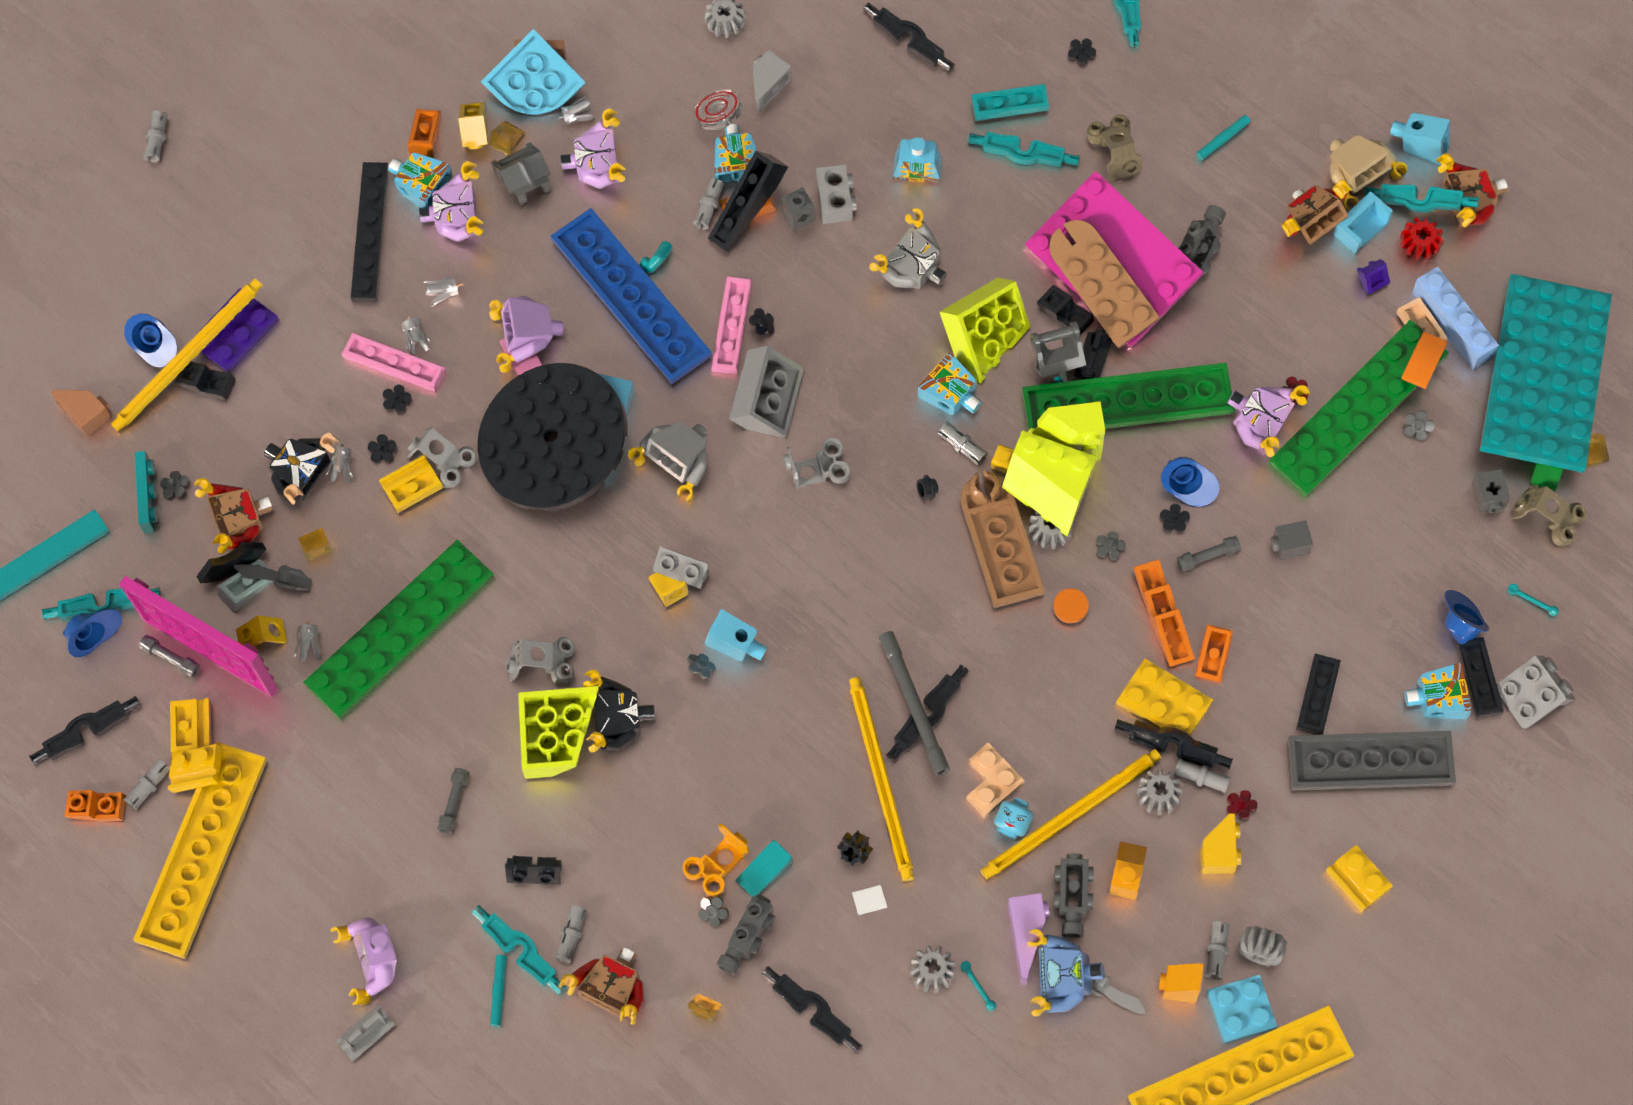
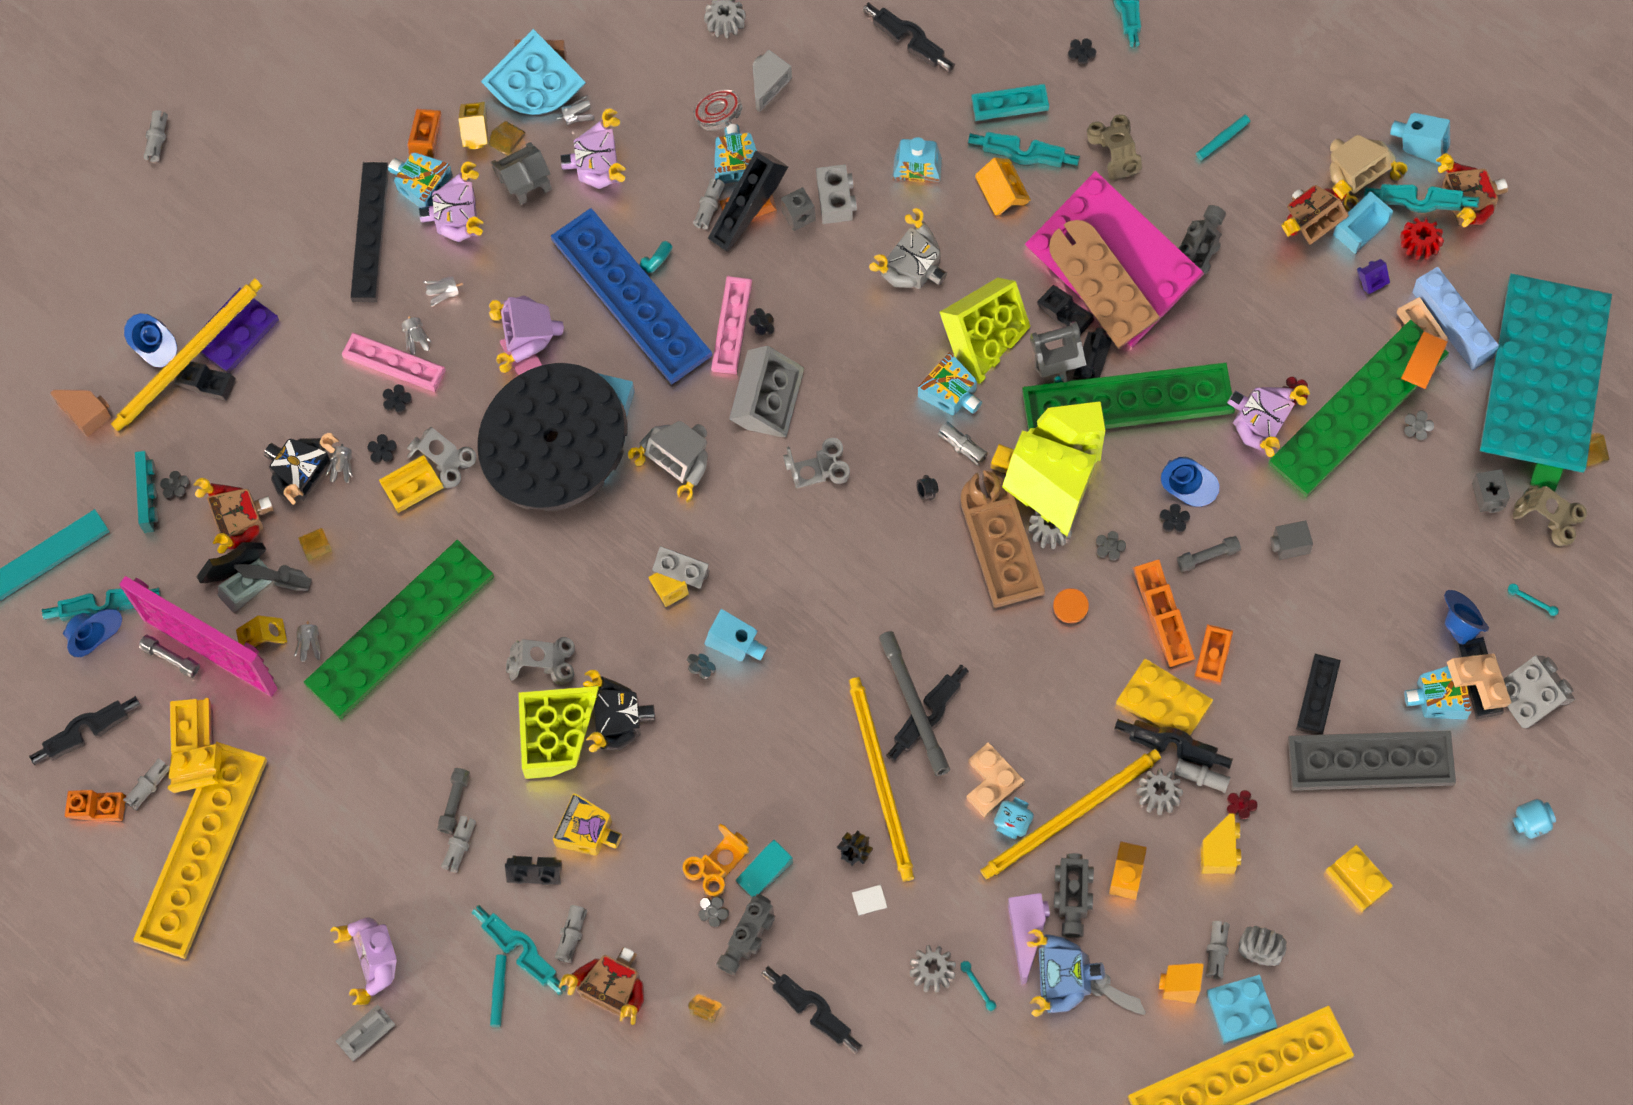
(458, 844): none -> light grey pin
(585, 828): none -> torso
(1002, 185): none -> light orange panel
(1485, 674): none -> light nougat plate
(1534, 818): none -> medium azure head

